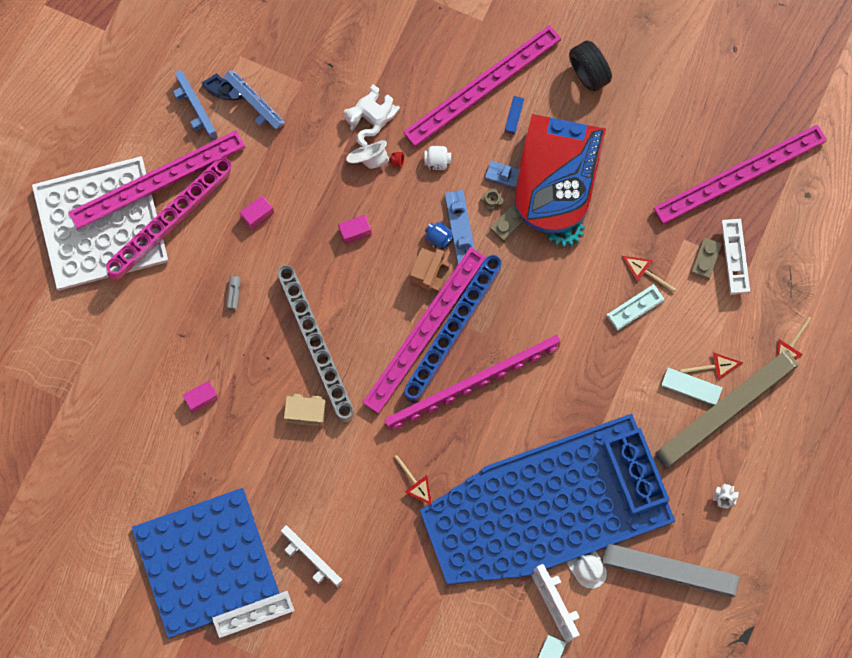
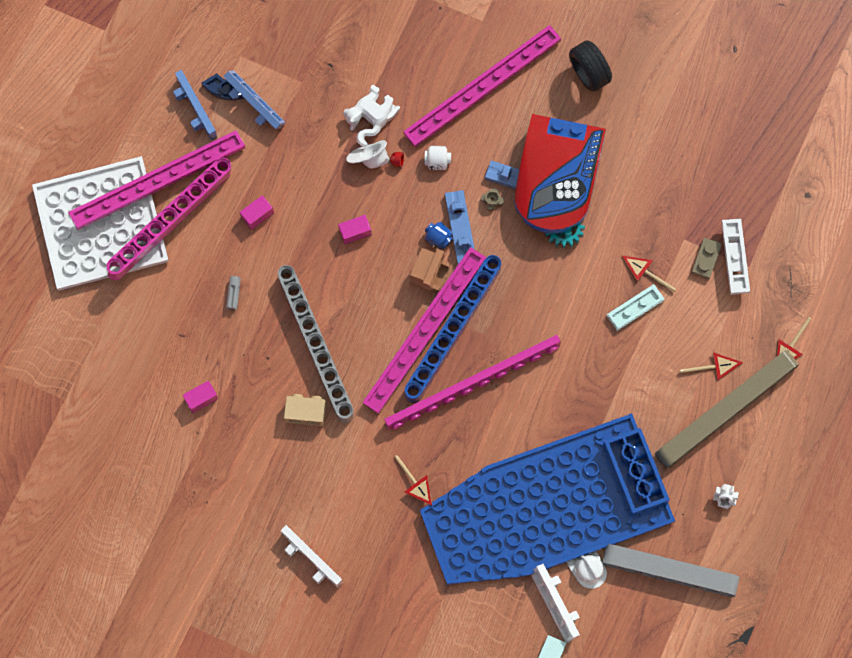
(204, 561): blue plate -> none
(253, 614): white plate -> none
(507, 223): dark tan plate -> none
(514, 114): blue piece -> none
(691, 387): light aqua tile -> none
(740, 174): dark pink plate -> none

